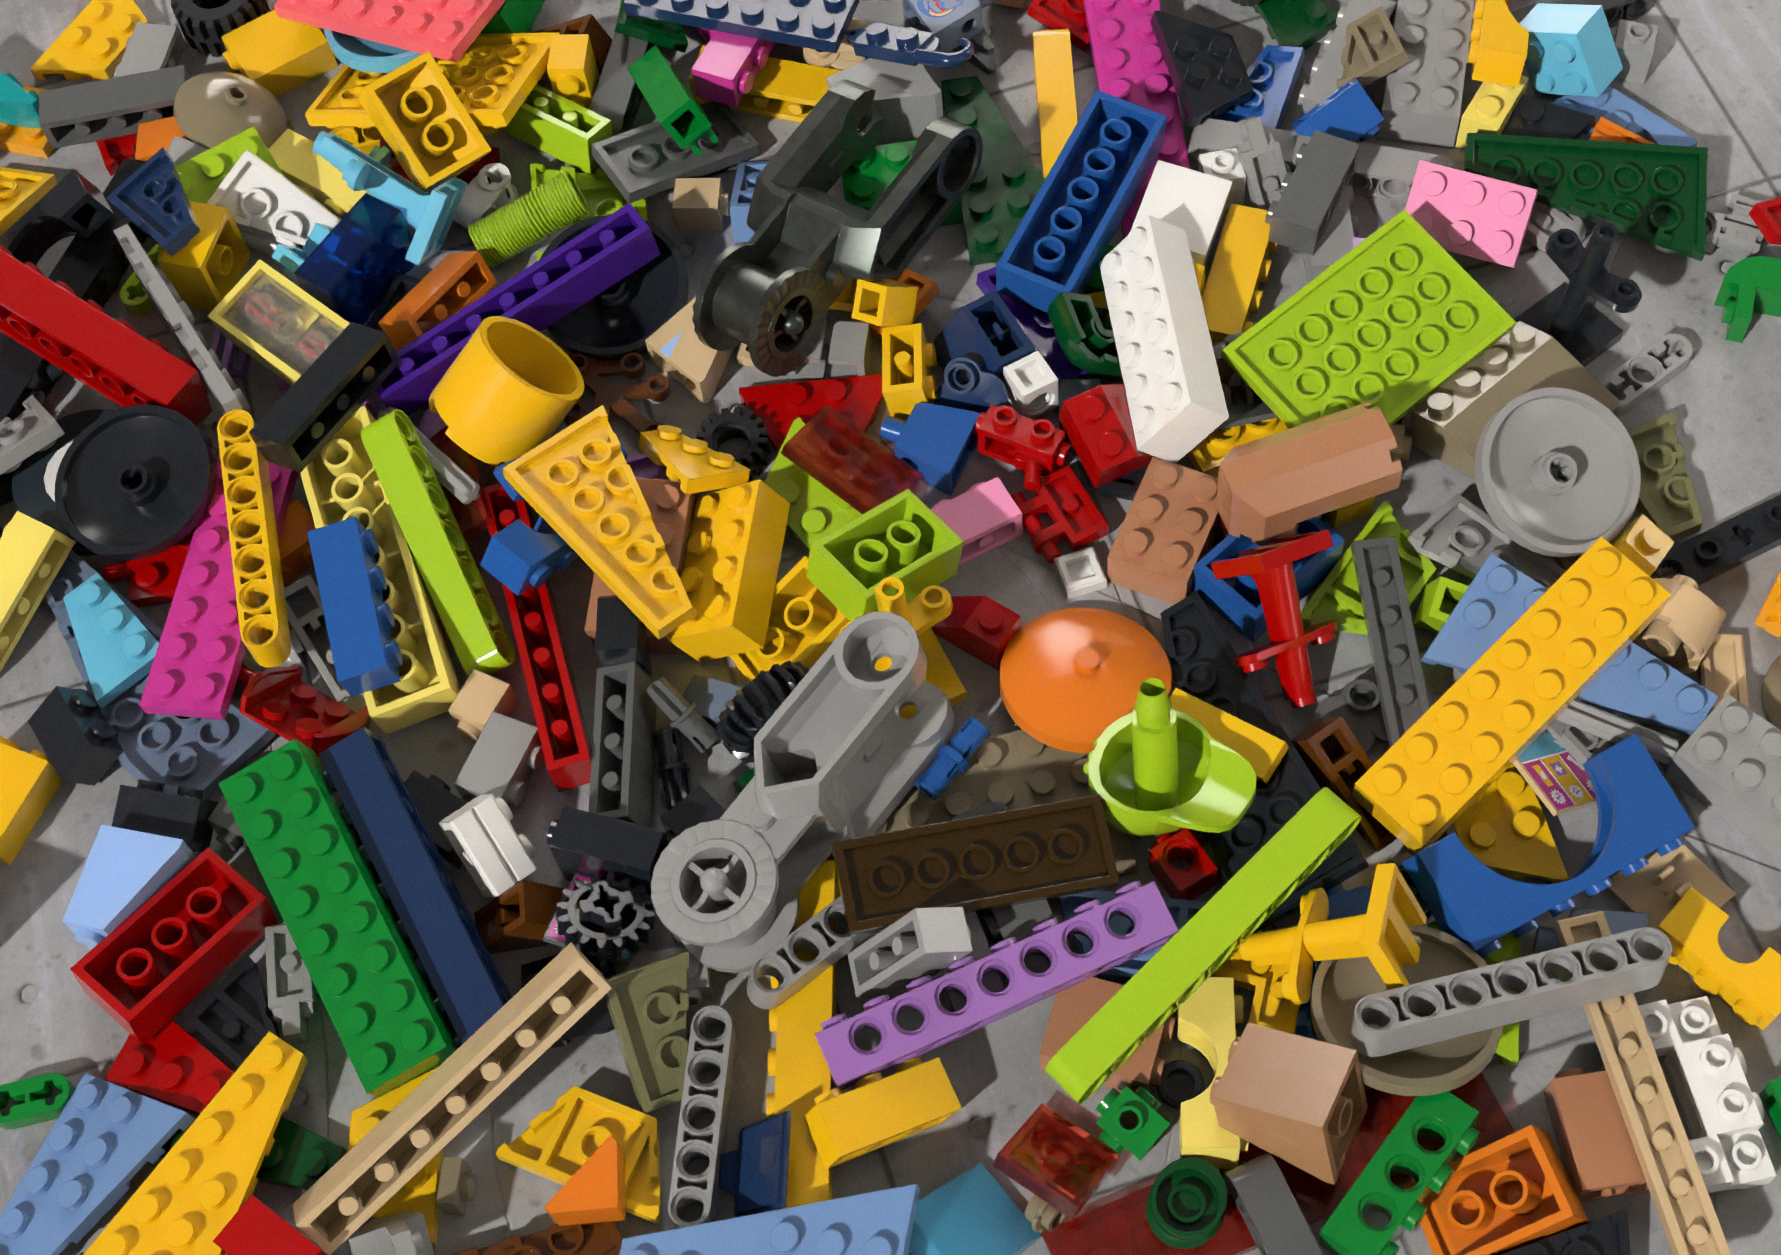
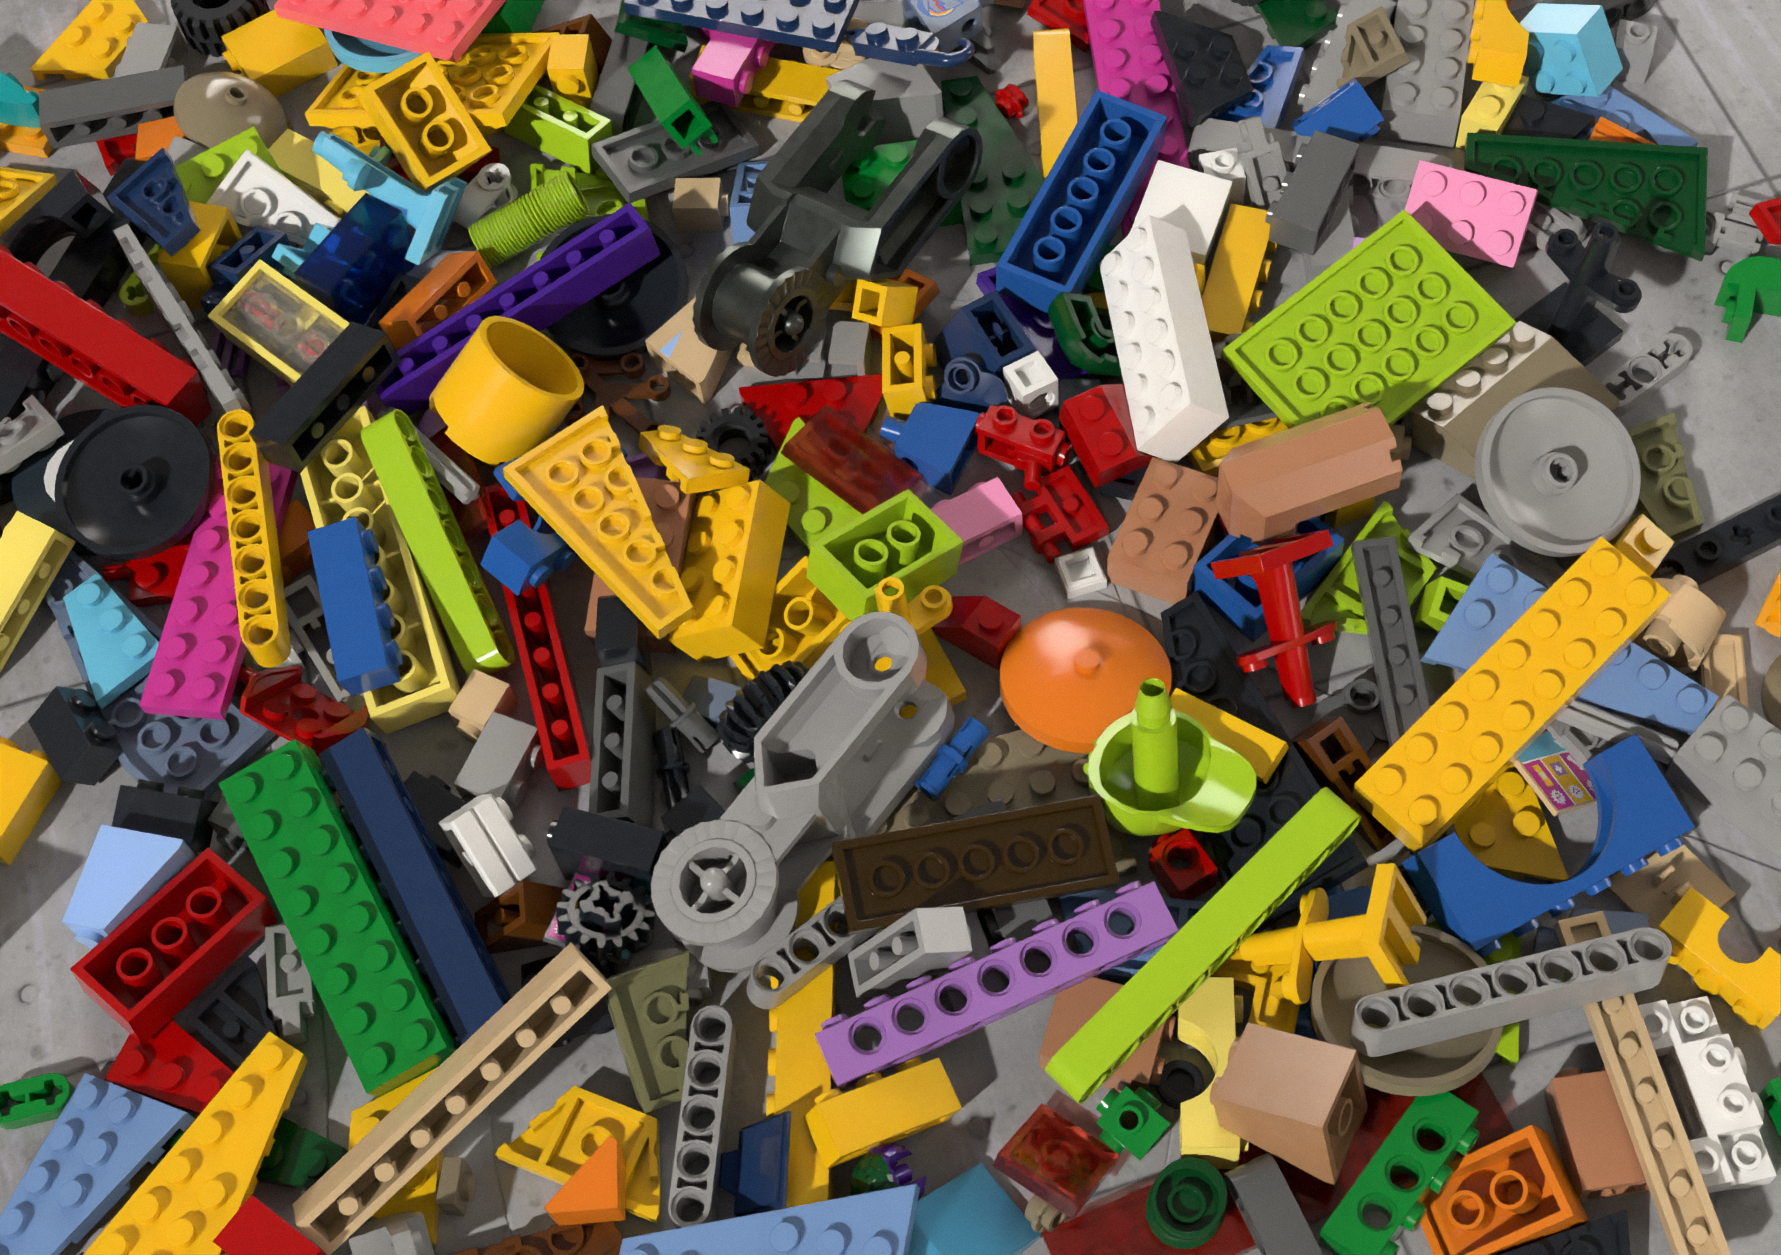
(239, 259): none -> dark blue hinge
(878, 1171): none -> piece
(1011, 101): none -> red plate

